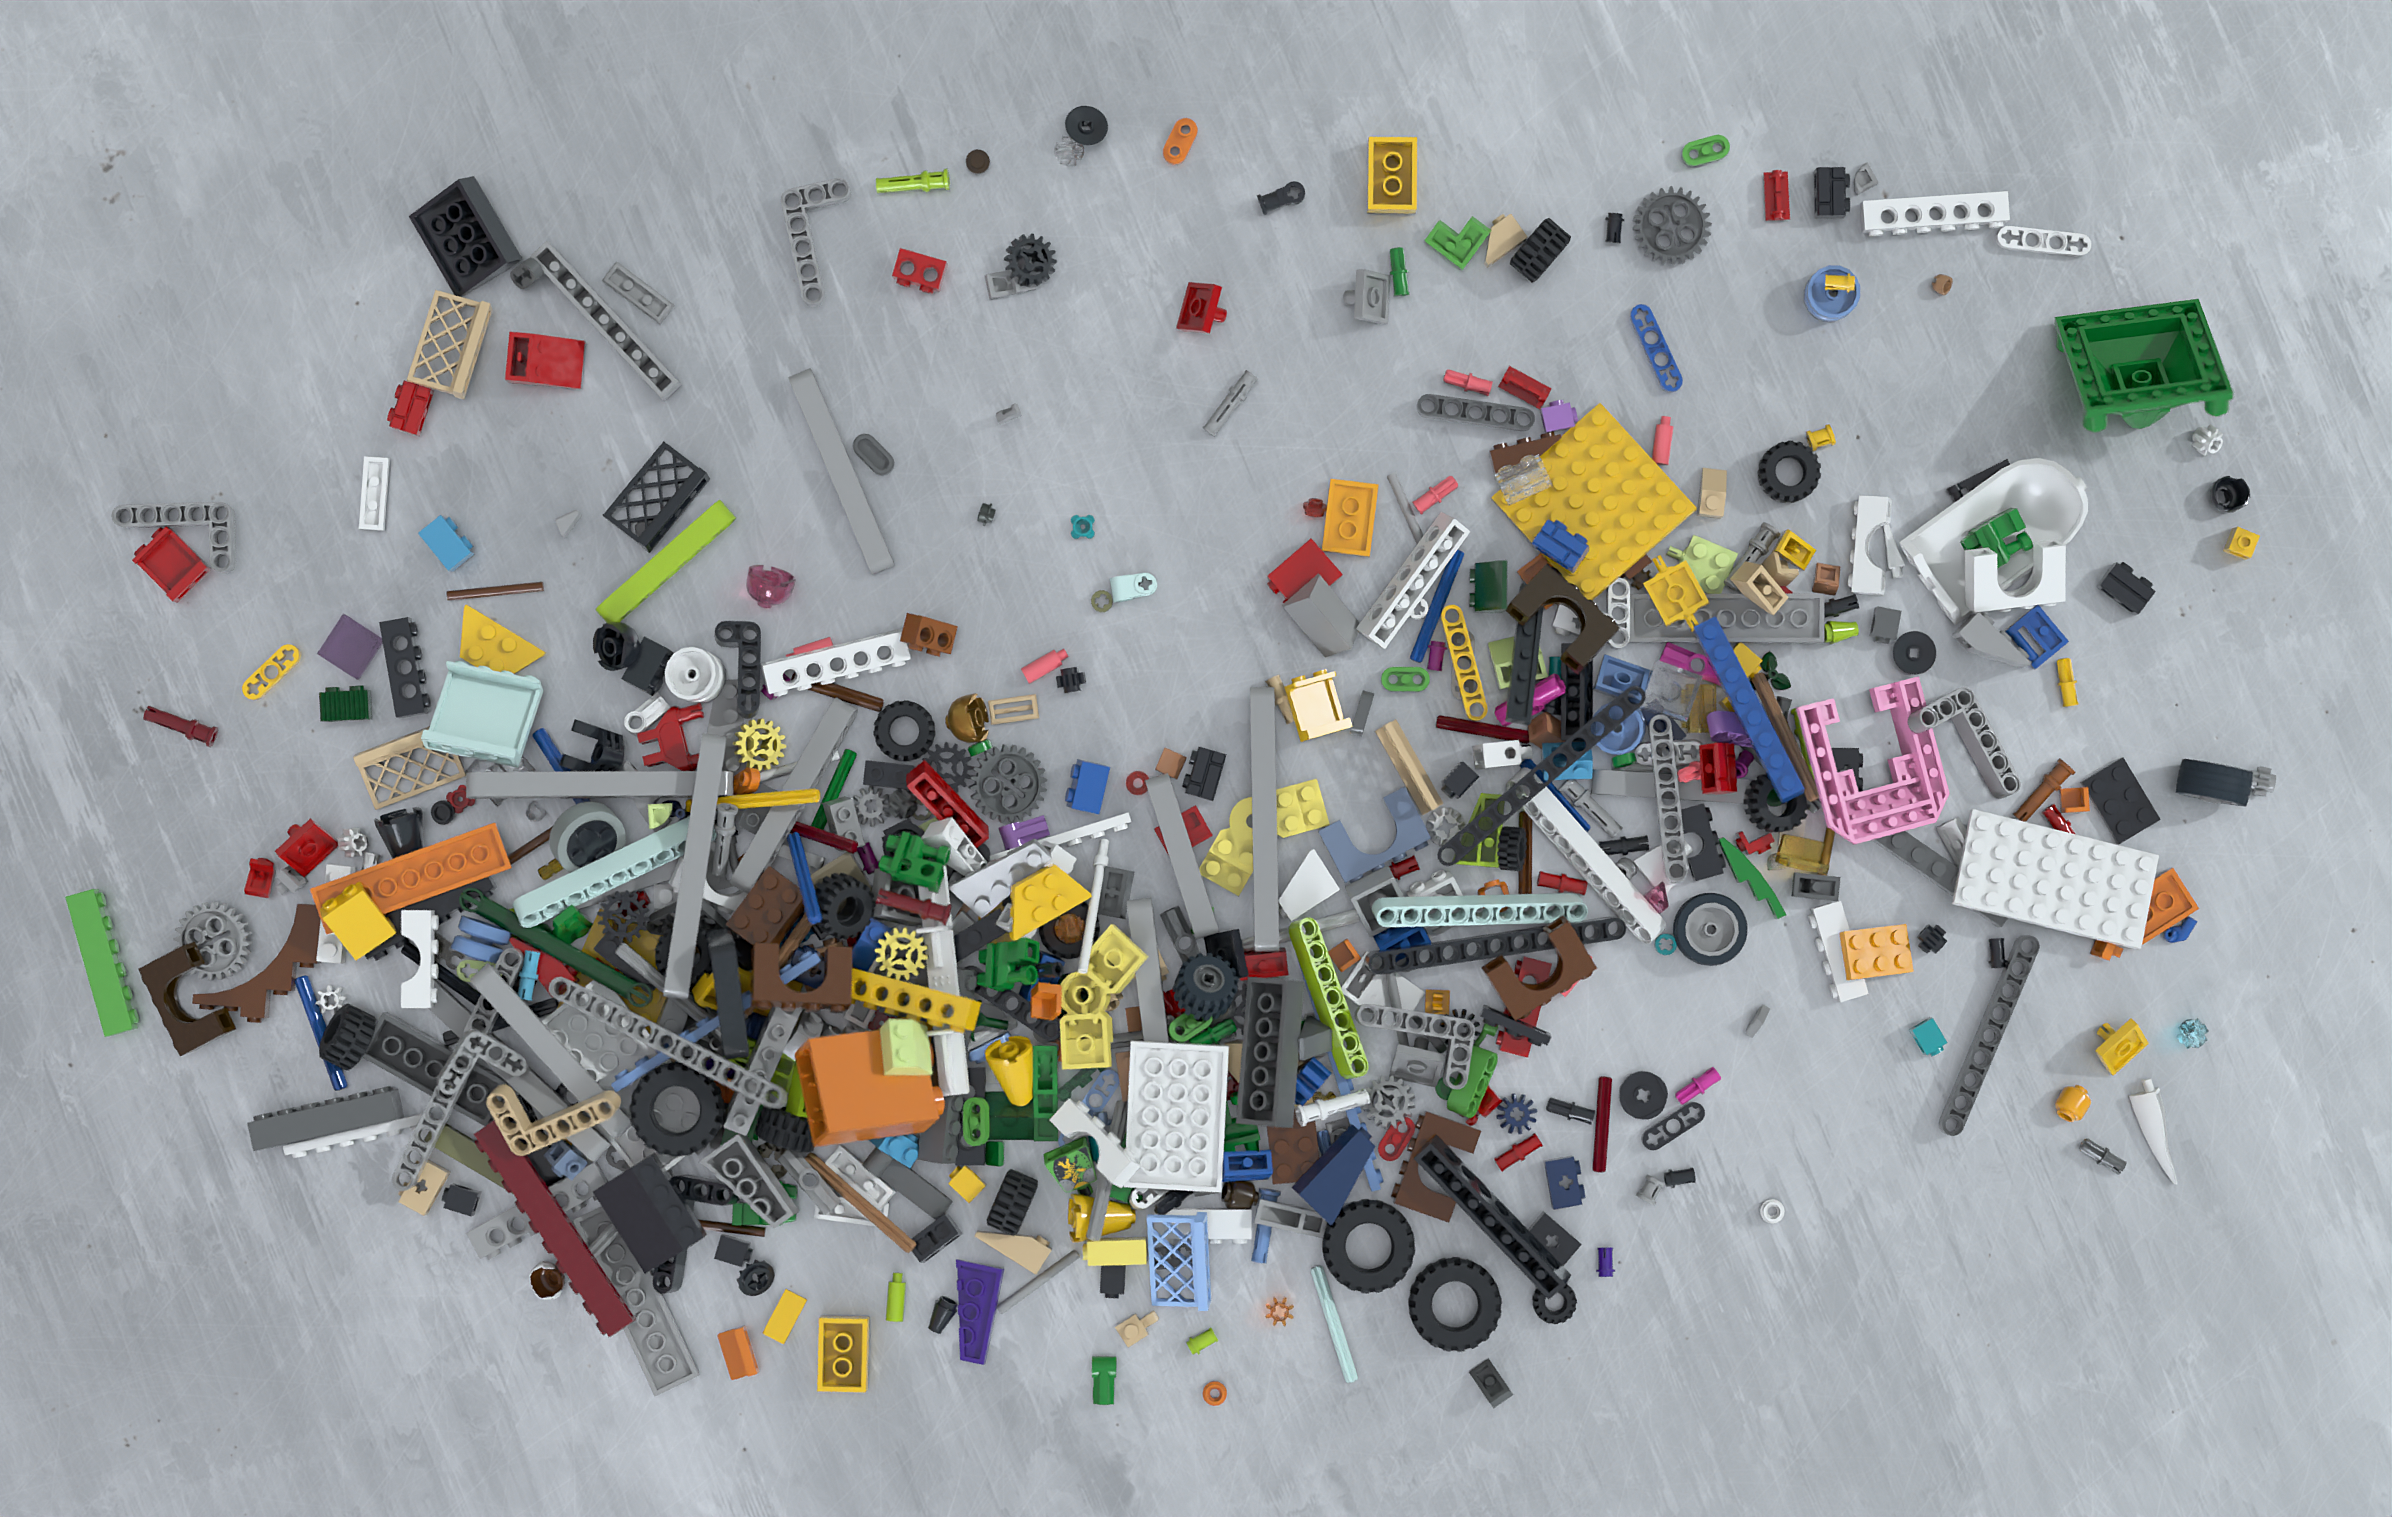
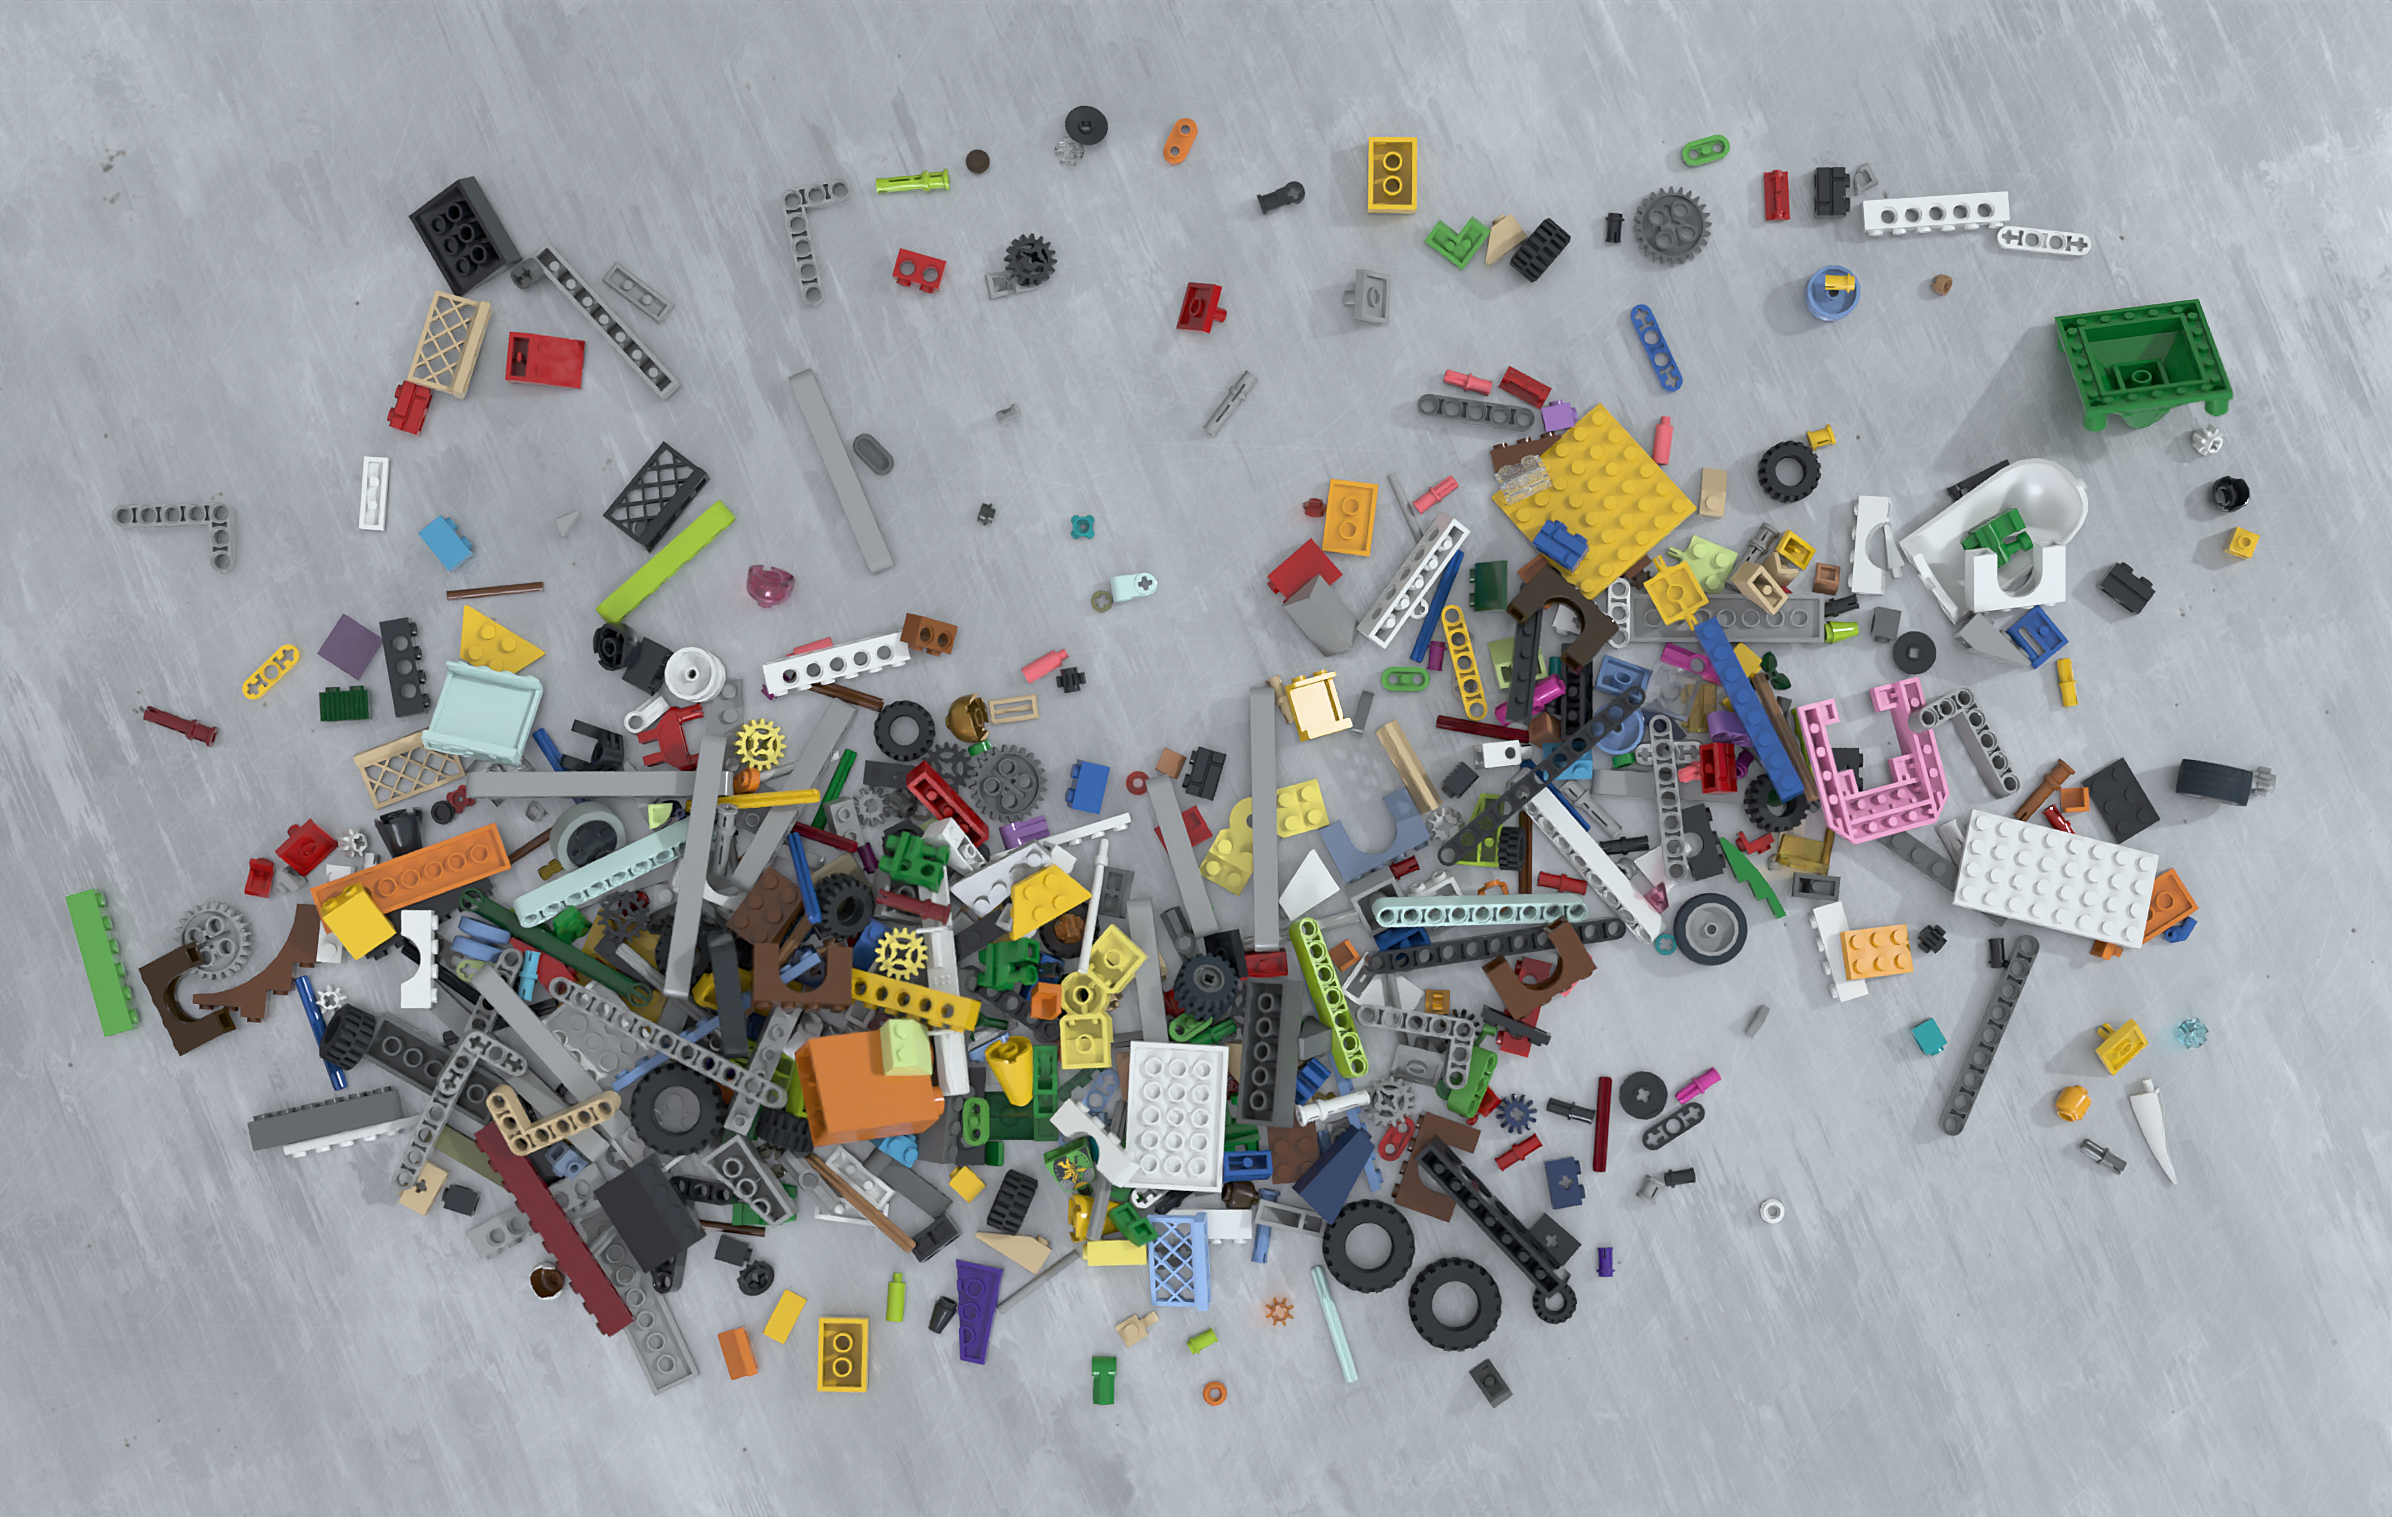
(171, 563): red panel -> none
(745, 669): black beam -> none
(1112, 1280): black brick -> none
(1133, 1019): nougat slope -> none
(1133, 1227): none -> green slope
(1399, 271): green axle -> none

